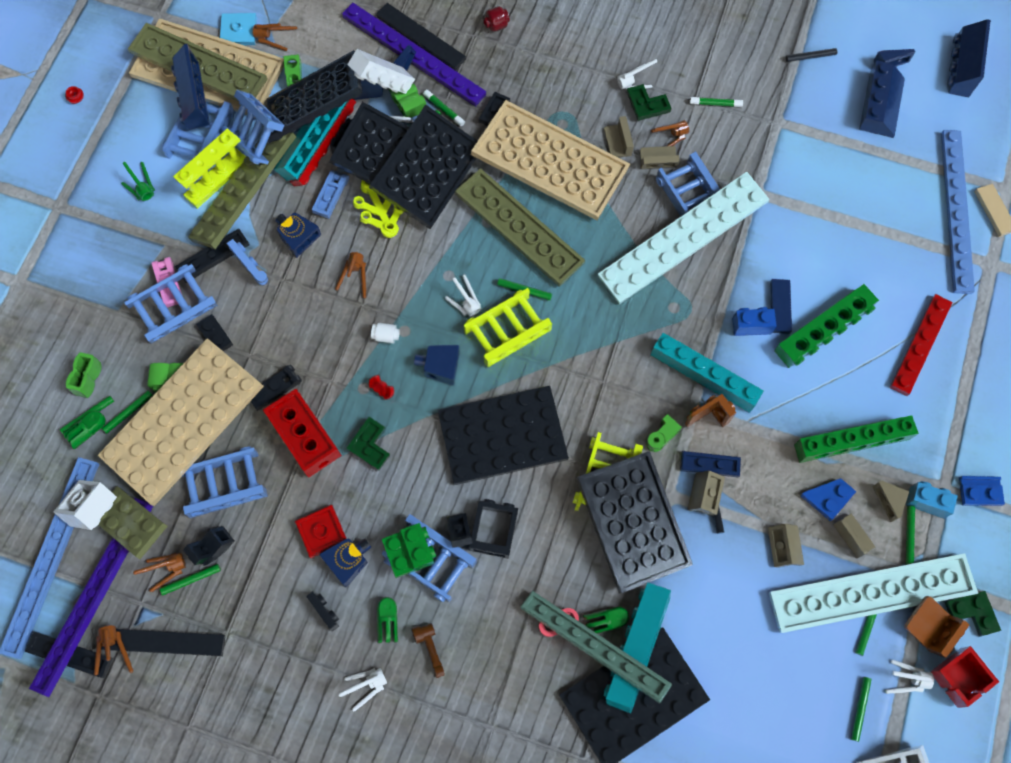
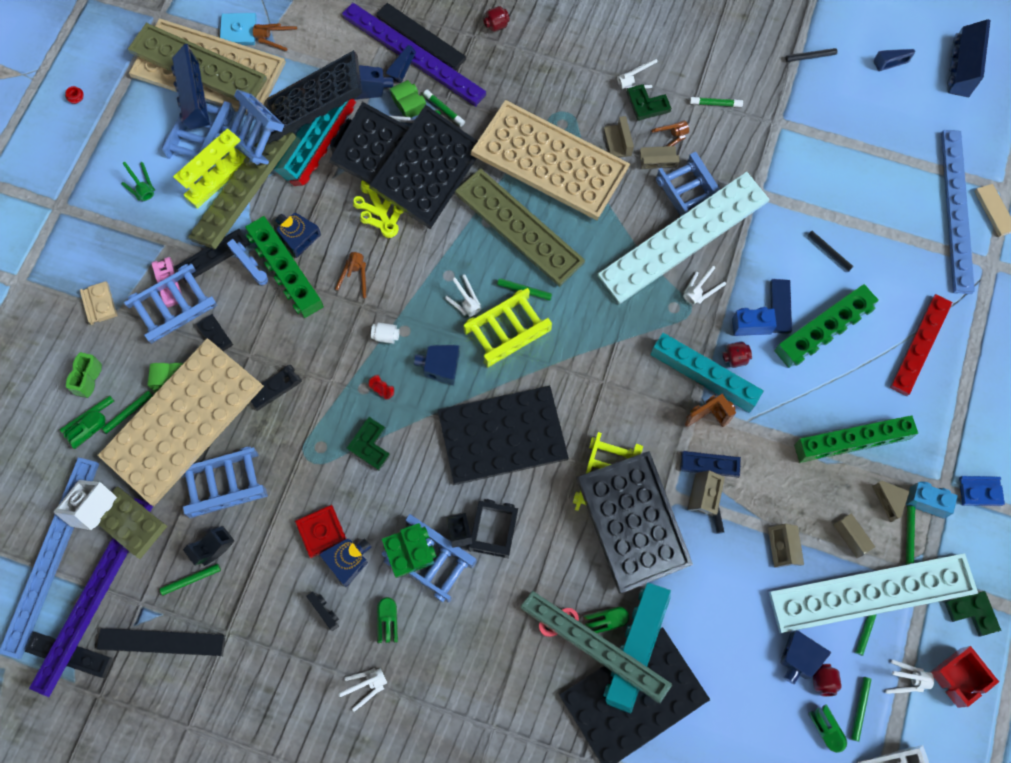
(98, 302): none -> tan plate
(107, 638): dark orange plant -> none
(173, 562): dark orange plant -> none
(262, 229): none -> green brick
(292, 70): bright green leg -> none
(304, 420): red brick -> none
(330, 194): medium blue plate -> none
(380, 71): white brick -> none
(425, 634): reddish brown brick -> none
(492, 108): black plate -> none
(659, 439): bright green leg -> none
(694, 294): none -> white plant
(737, 354): none -> dark red head
(802, 657): none -> dark blue torso
(827, 681): none -> dark red head
(829, 497): blue wing -> none
(829, 729): none -> green arm
(832, 252): none -> black bar
(882, 100): dark blue slope -> none
(935, 627): dark orange bracket -> none

